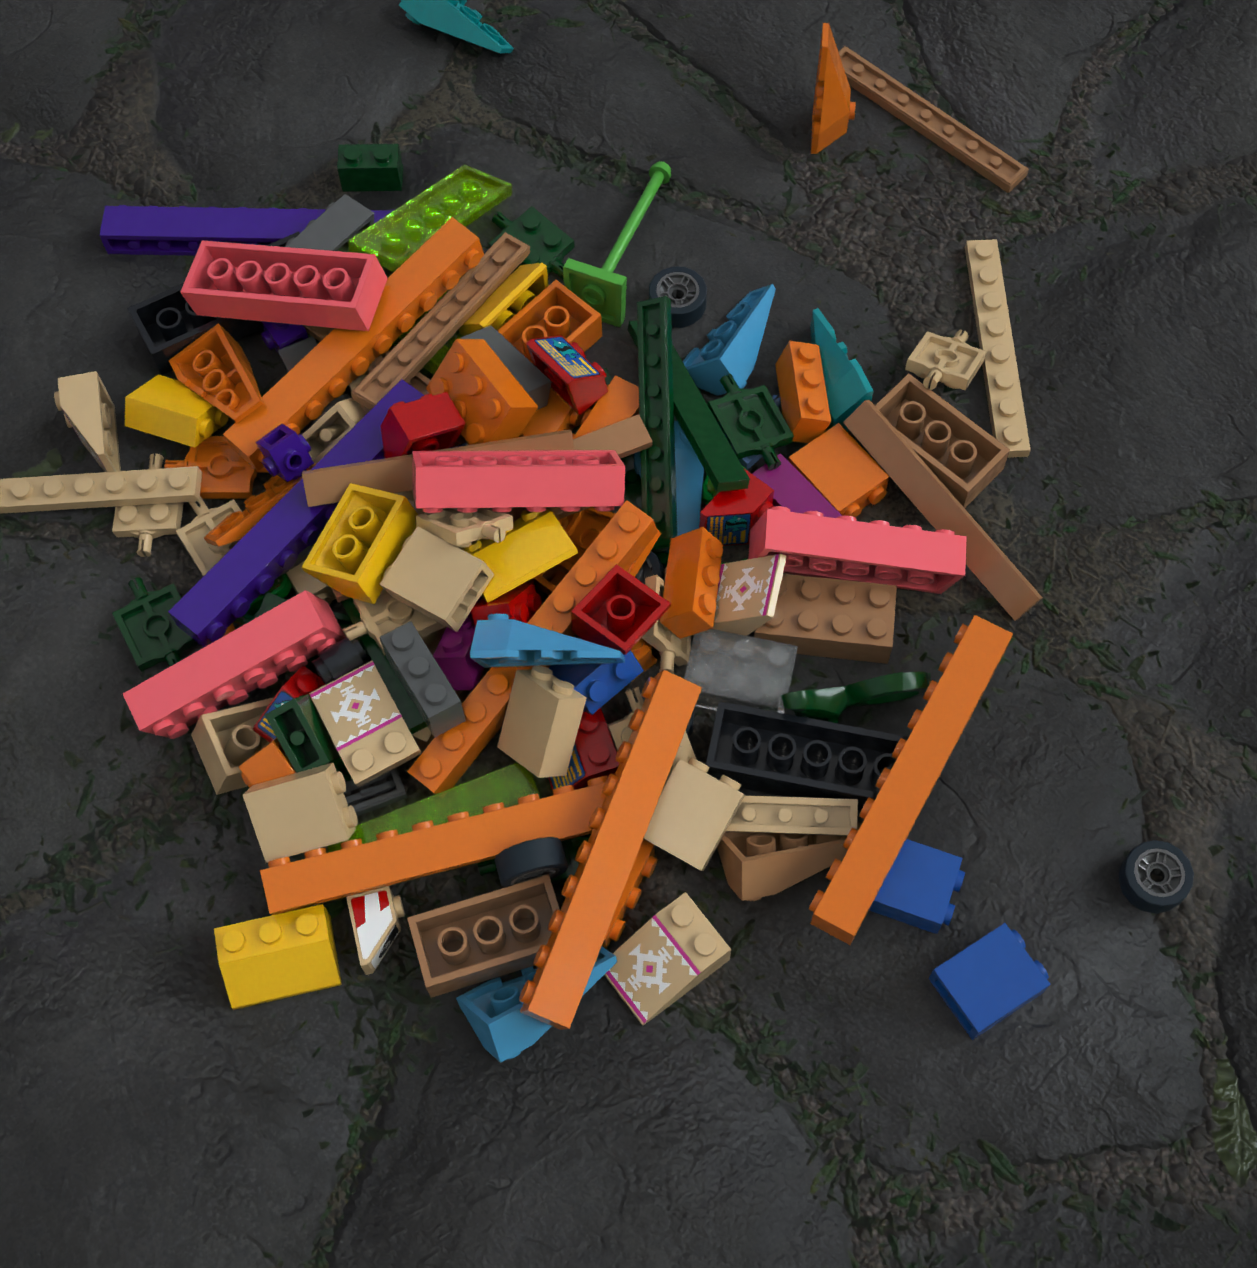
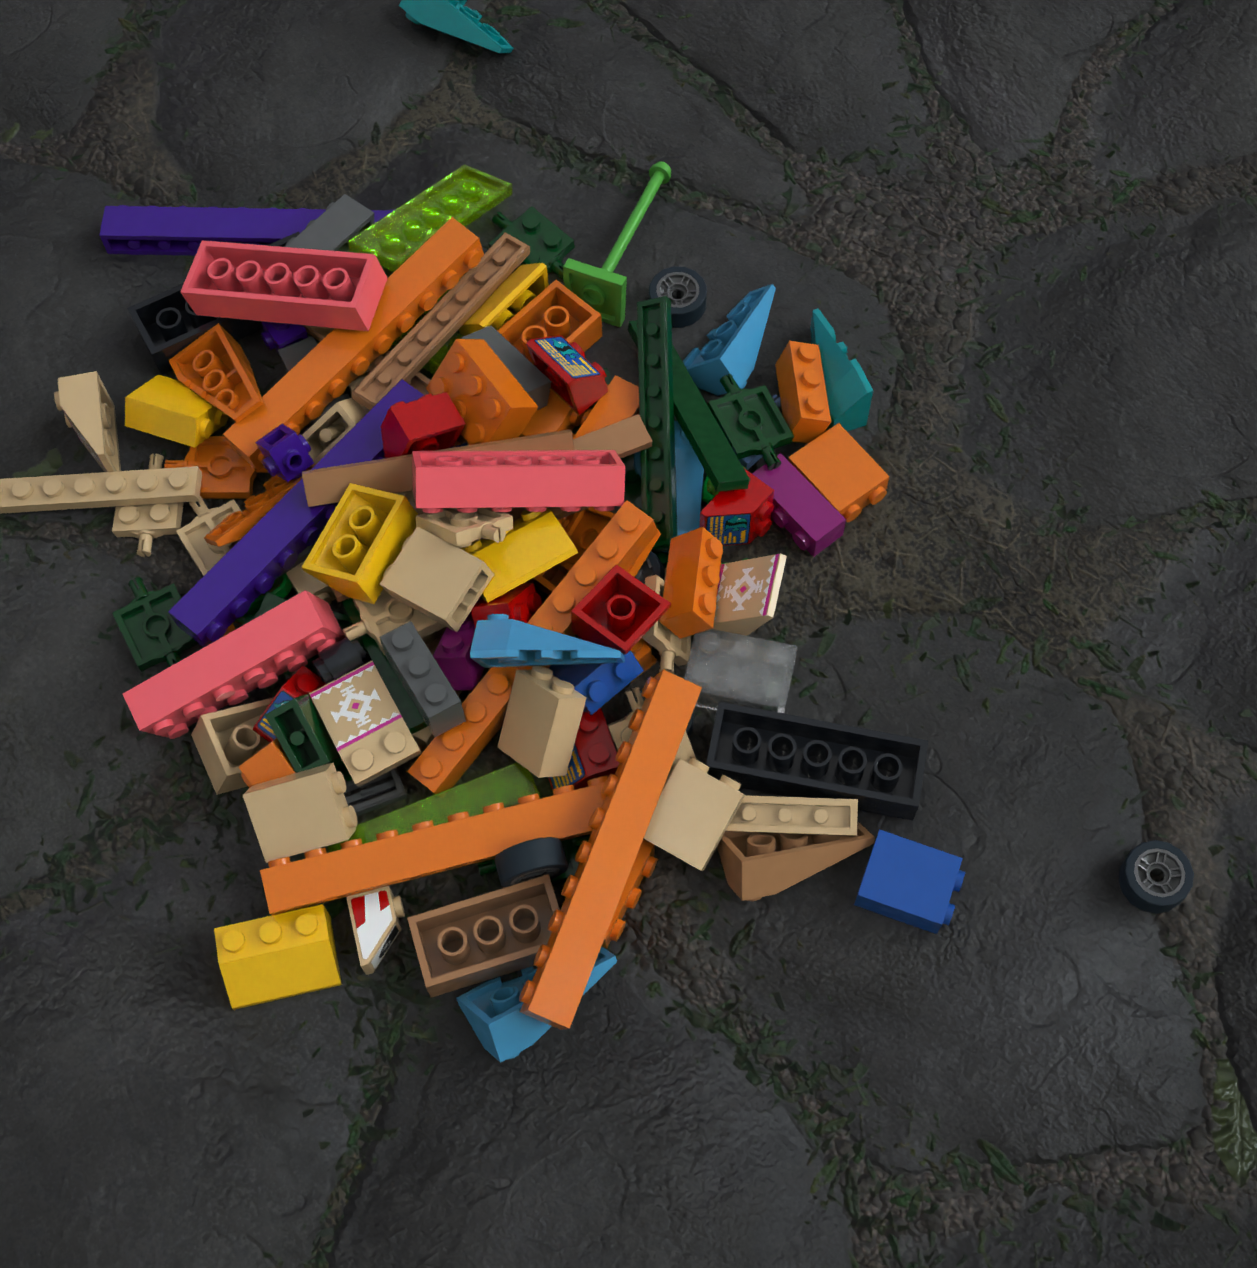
(370, 167): dark green brick -> none
(667, 958): tan slope -> none
(831, 96): orange wedge -> none
(831, 702): dark green animal -> none
(834, 618): medium nougat brick -> none
(860, 550): coral brick -> none
(910, 781): orange brick -> none
(932, 122): medium nougat tile -> none
(942, 508): medium nougat tile -> none
(944, 438): medium nougat brick -> none
(945, 360): tan plate -> none
(989, 980): blue brick -> none
(996, 338): tan plate -> none

